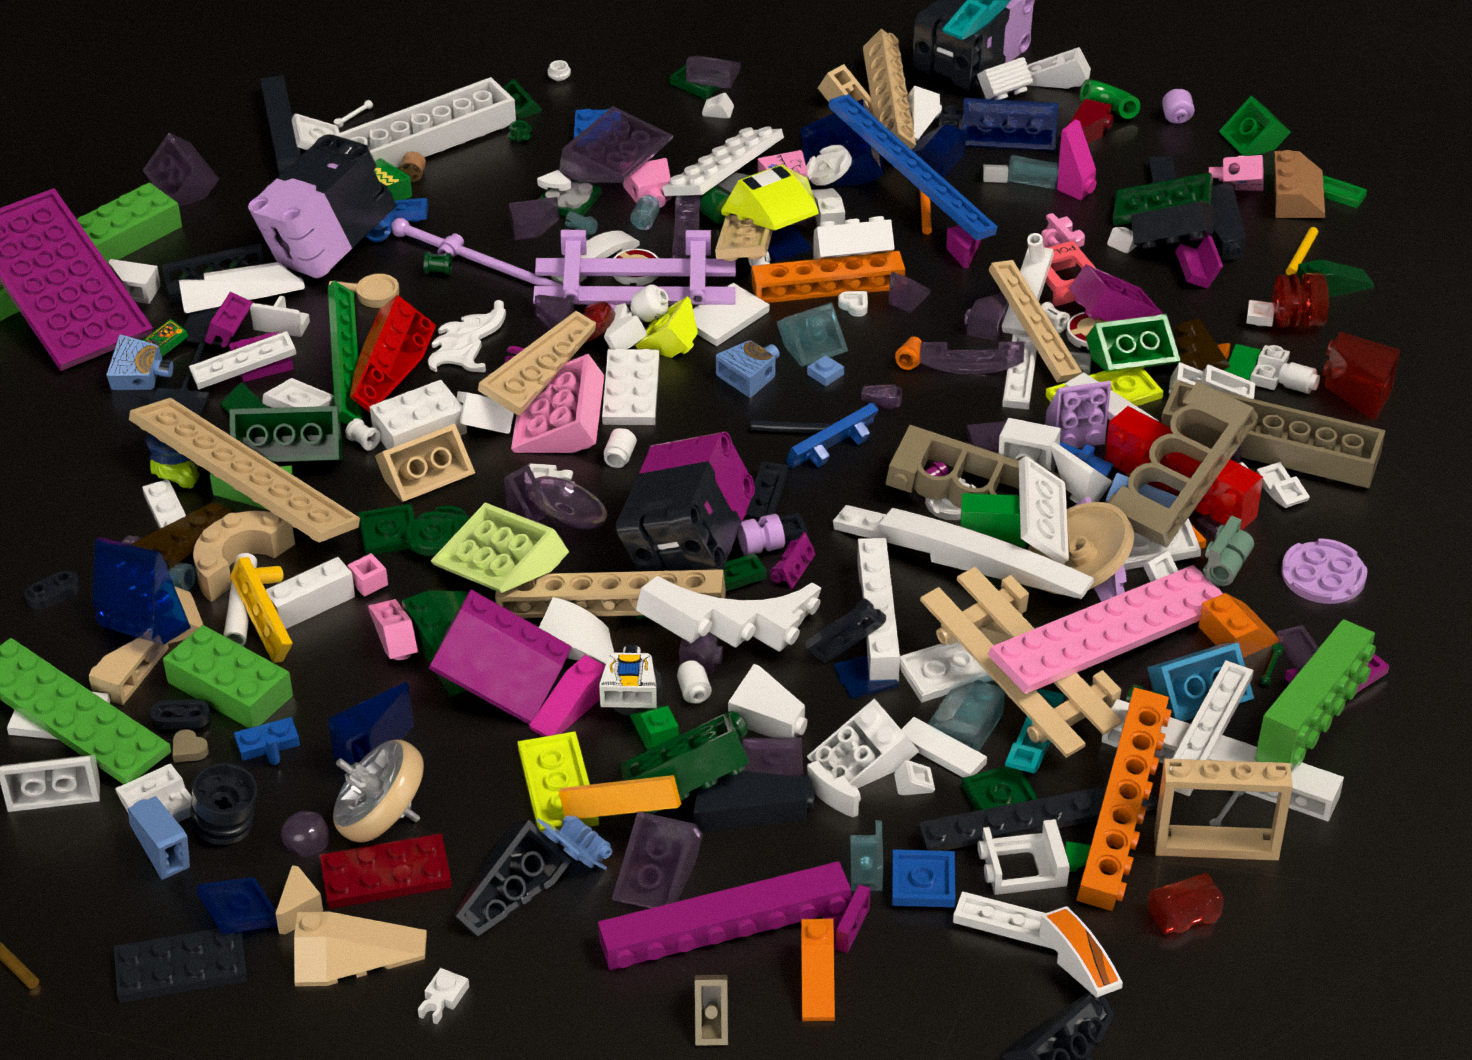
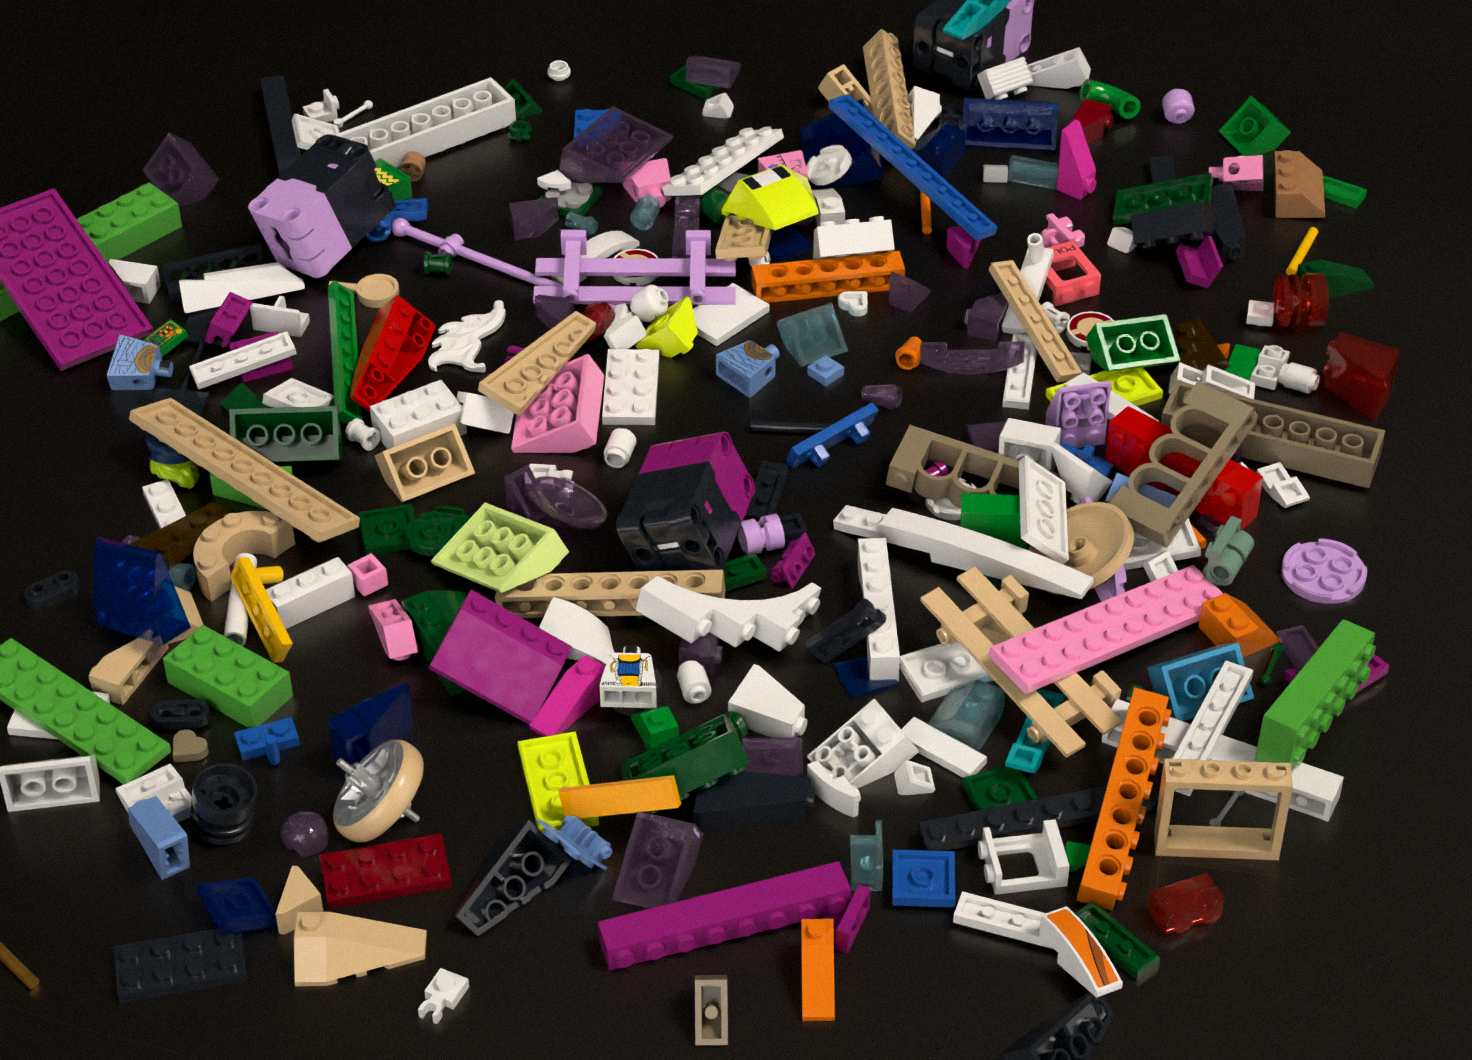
(323, 110): none -> white bracket
(1110, 297): magenta slope -> none
(1118, 942): none -> dark green tile

